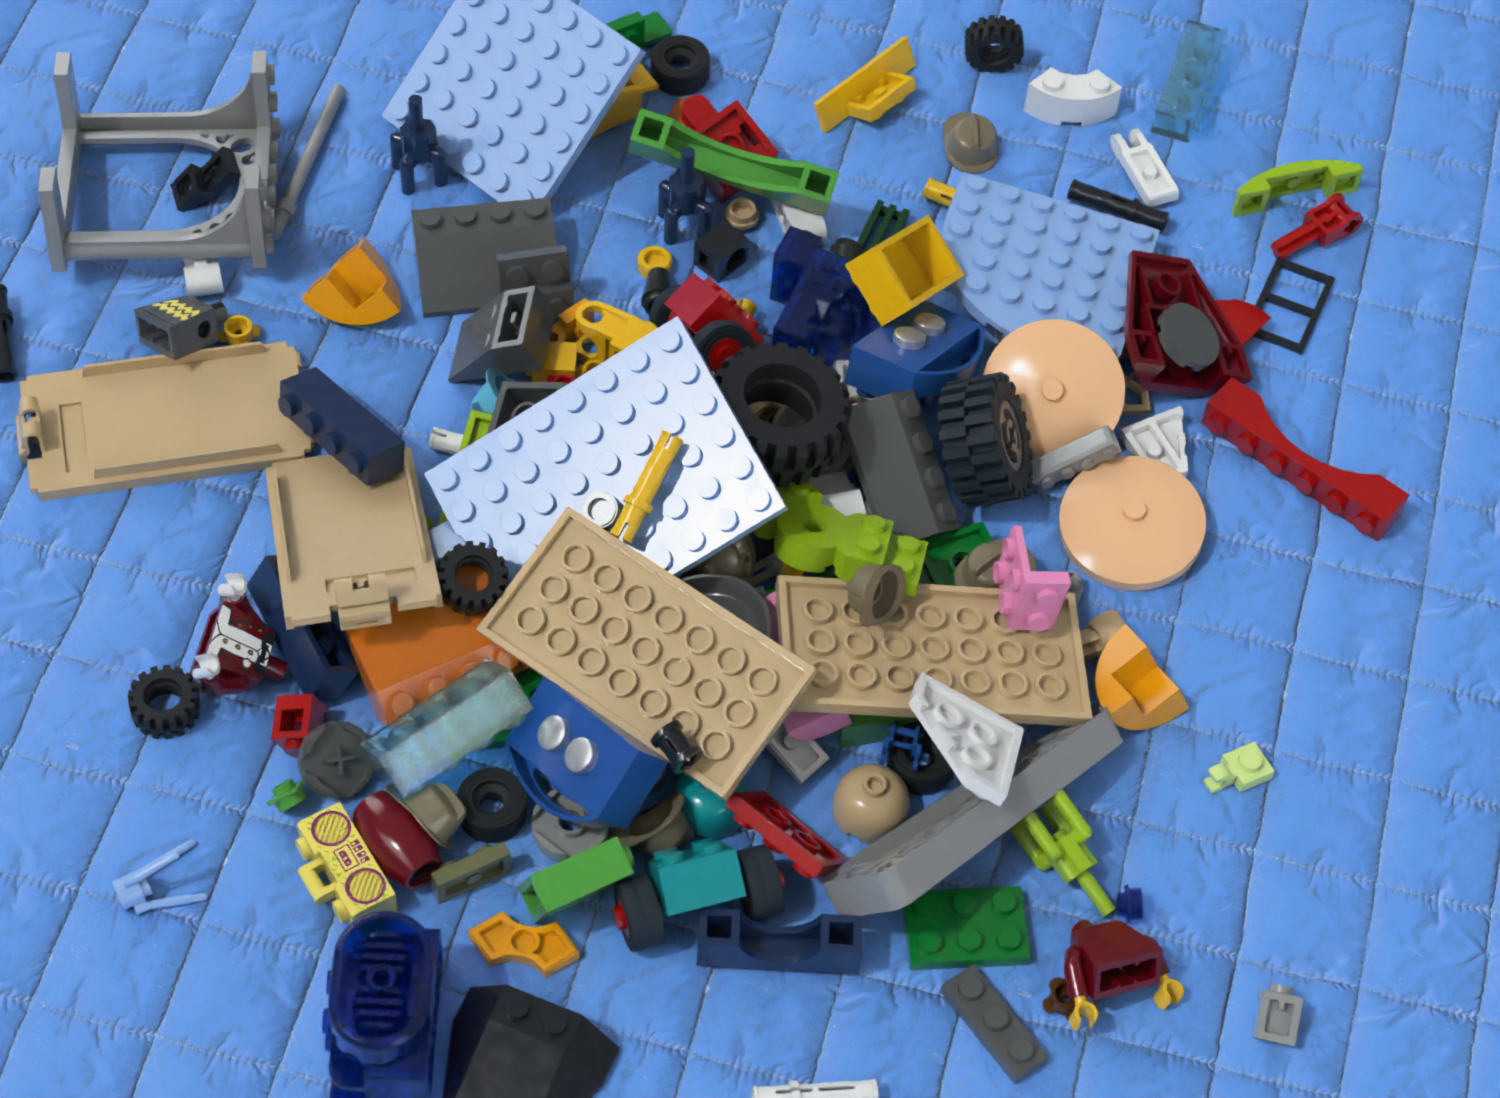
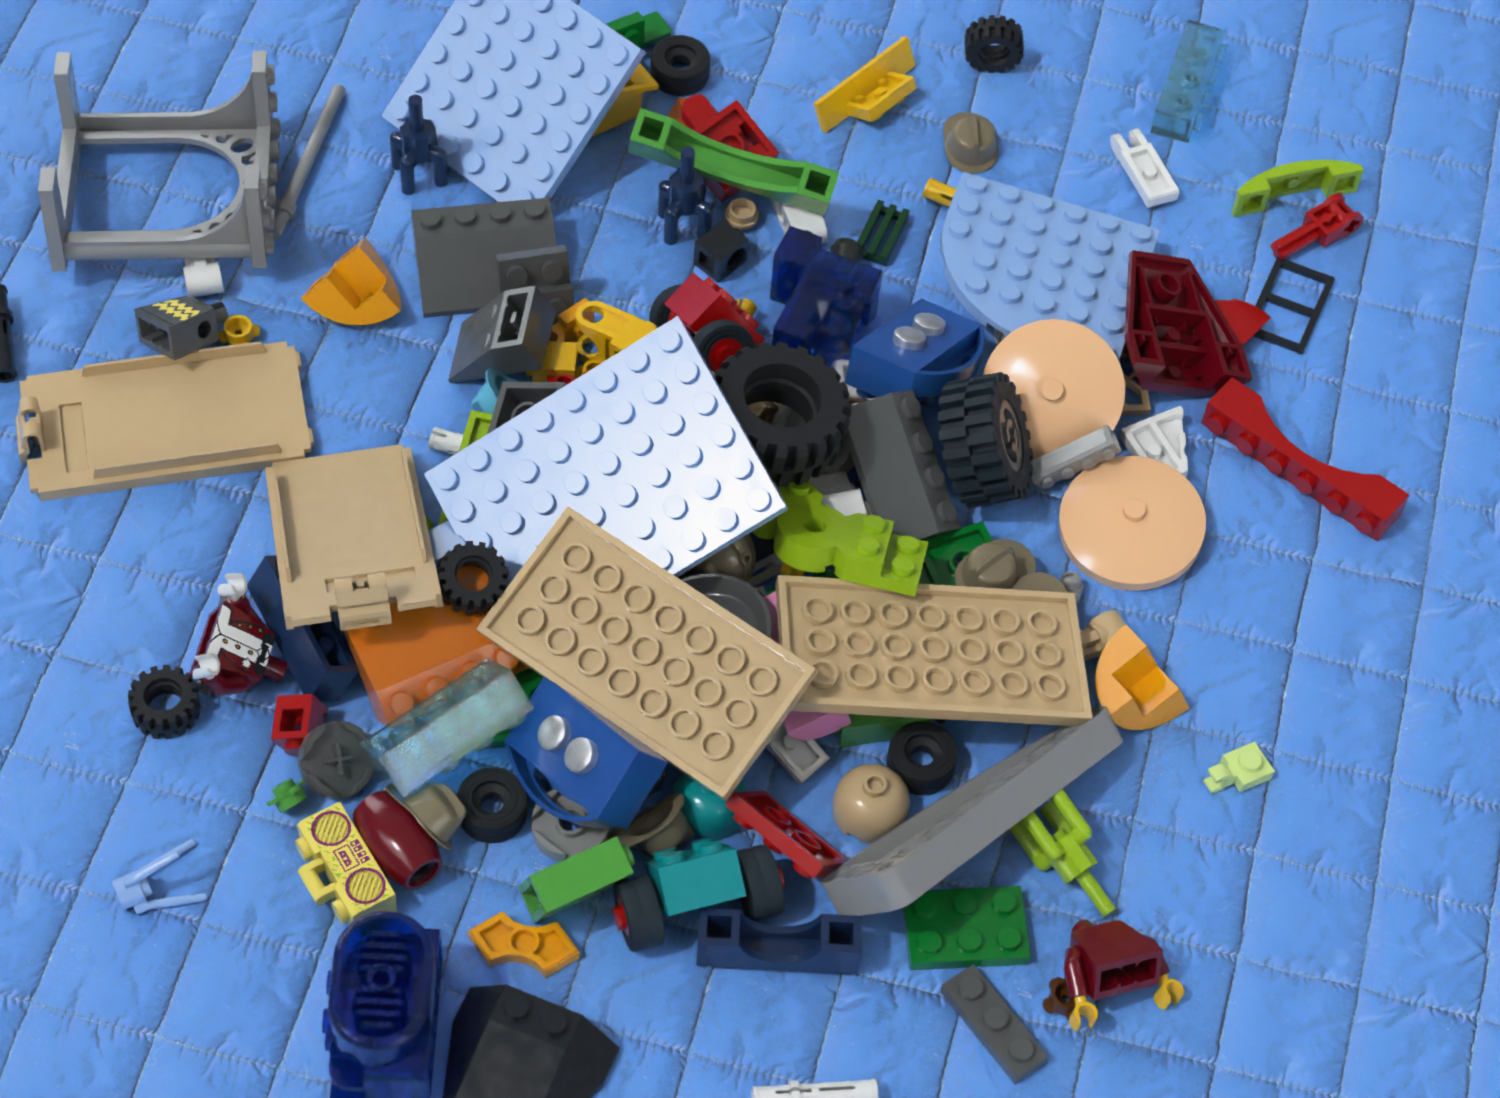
(203, 183): black slope -> none
(341, 426): dark blue brick -> none
(471, 872): olive plate -> none
(601, 509): tile -> none
(646, 487): yellow pin -> none
(653, 257): yellow tile -> none
(657, 281): pearl dark grey cone -> none
(676, 747): black bush -> none
(876, 592): dark tan piece -> none
(889, 742): blue piece -> none
(904, 270): yellow piece -> none
(969, 736): white plate -> none
(1027, 597): bright pink bracket -> none
(1072, 98): white brick -> none
(1117, 205): black pin -> none
(1130, 904): clear blue plate -> none
(1188, 336): dark grey tile -> none
(1278, 1015): light grey bracket -> none

